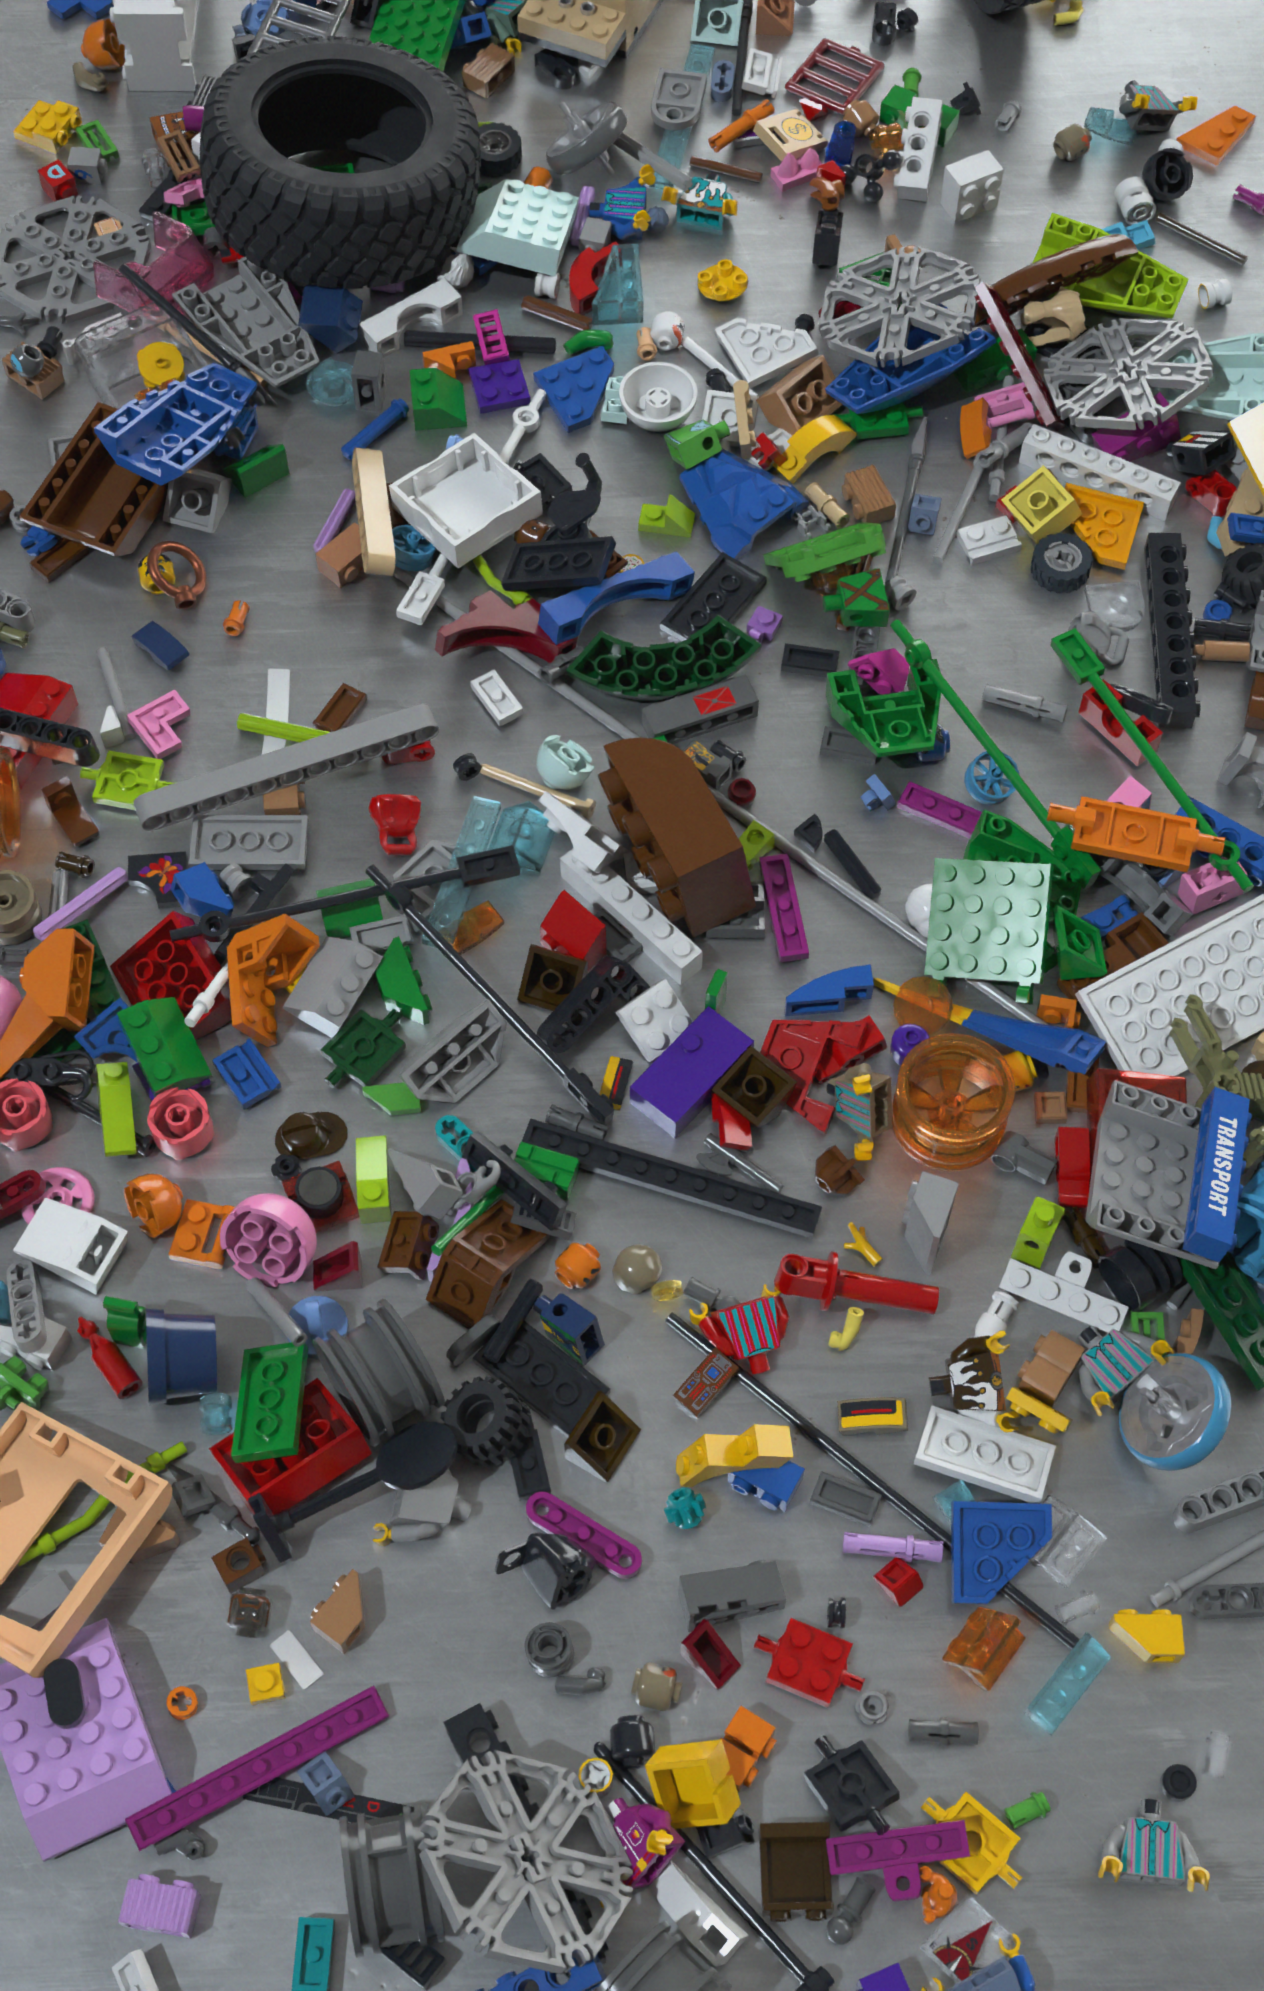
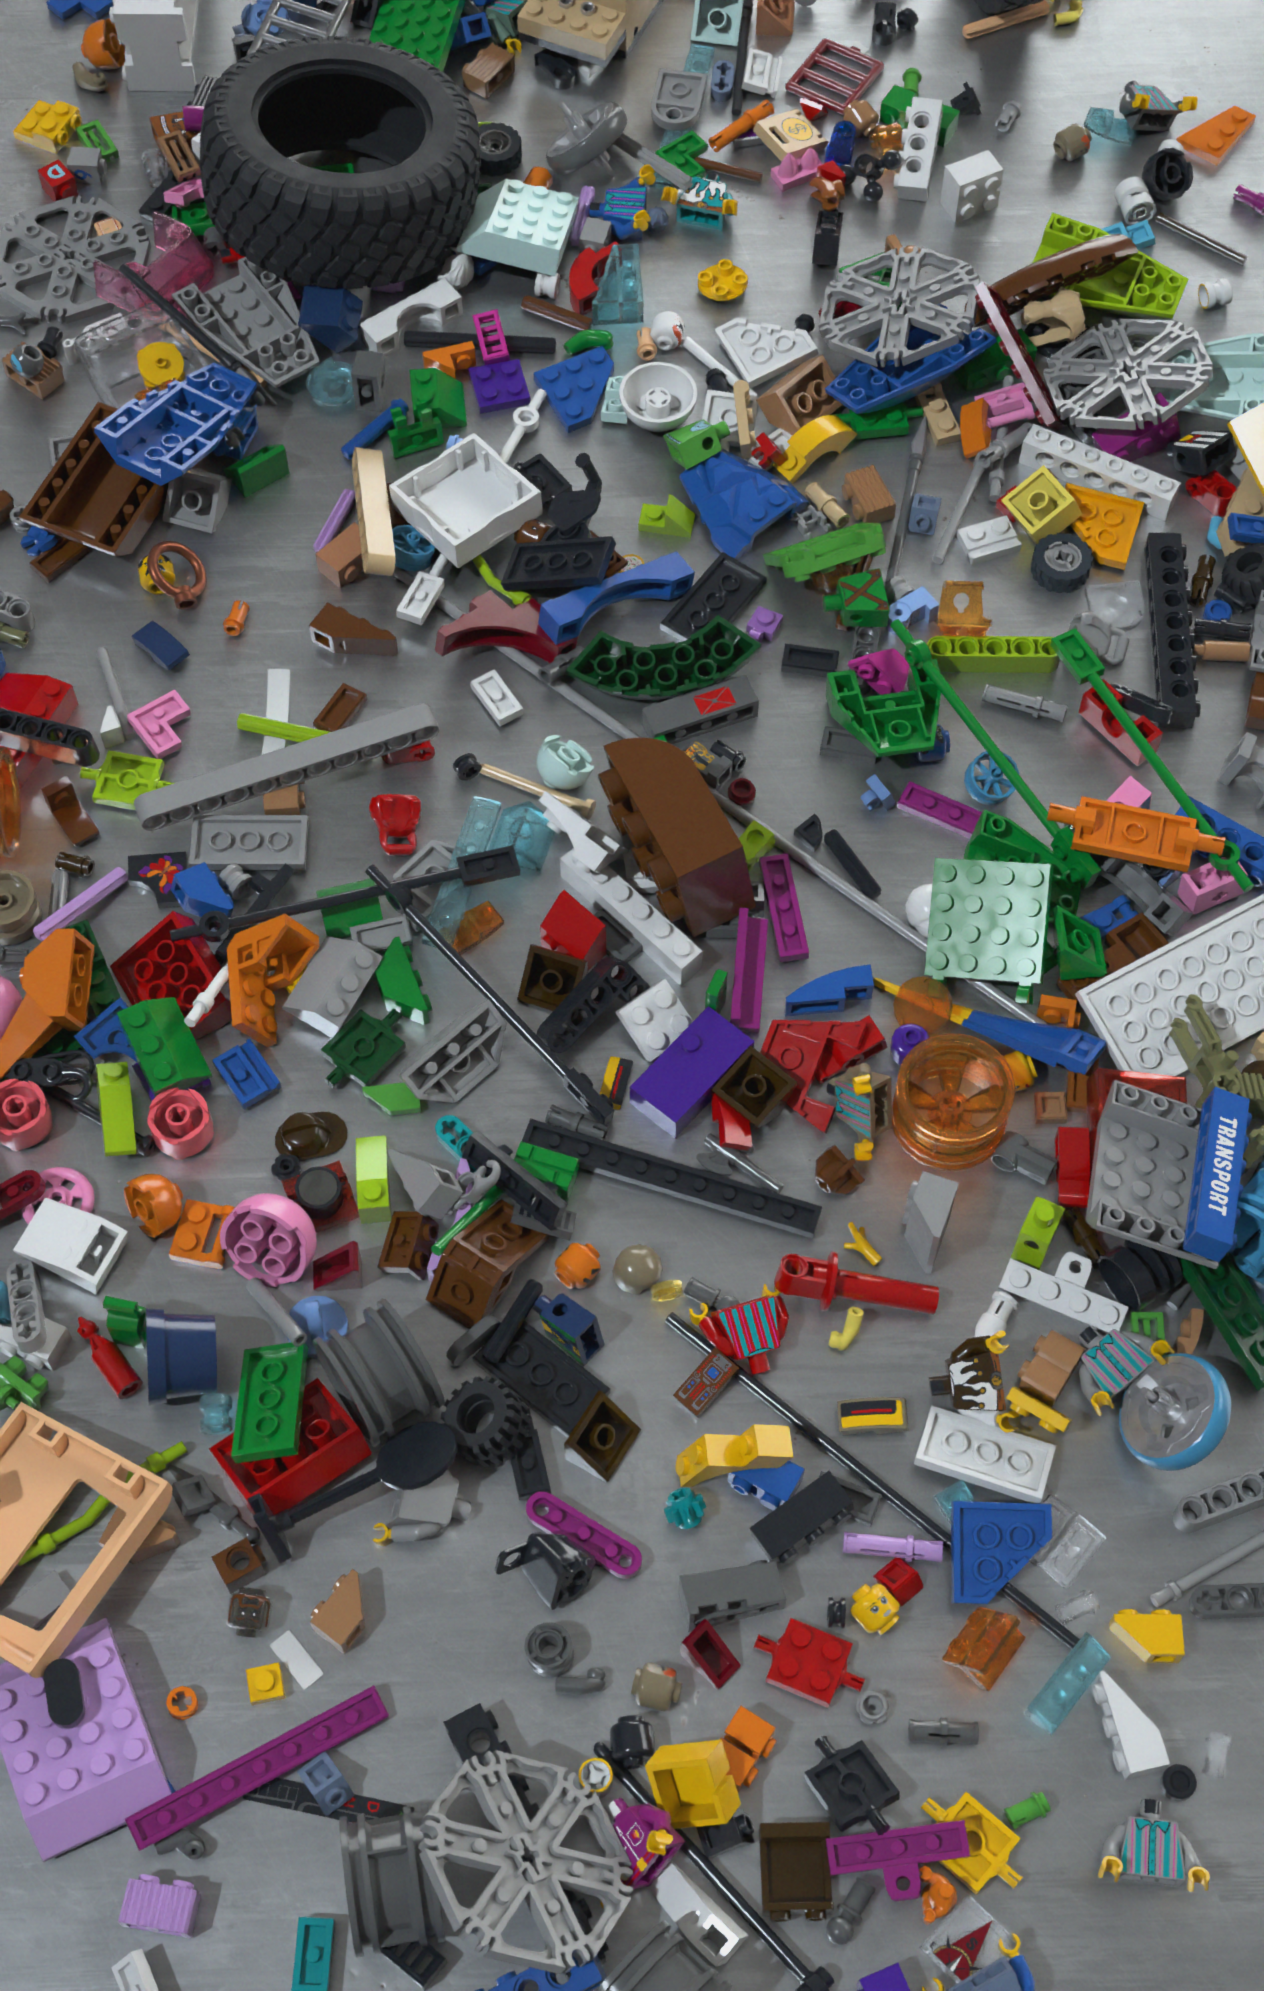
(348, 634): none -> reddish brown slope
(416, 436): none -> green plate
(682, 154): none -> green tile
(749, 972): none -> magenta fence
(802, 1519): none -> black brick
(875, 1608): none -> yellow head
(913, 608): none -> light blue leg
(939, 416): none -> tan plate
(948, 617): none -> clear orange piece
(994, 654): none -> lime beam
(1005, 19): none -> light nougat axle
(1135, 1737): none -> white slope
(1202, 581): none -> dark brown pin

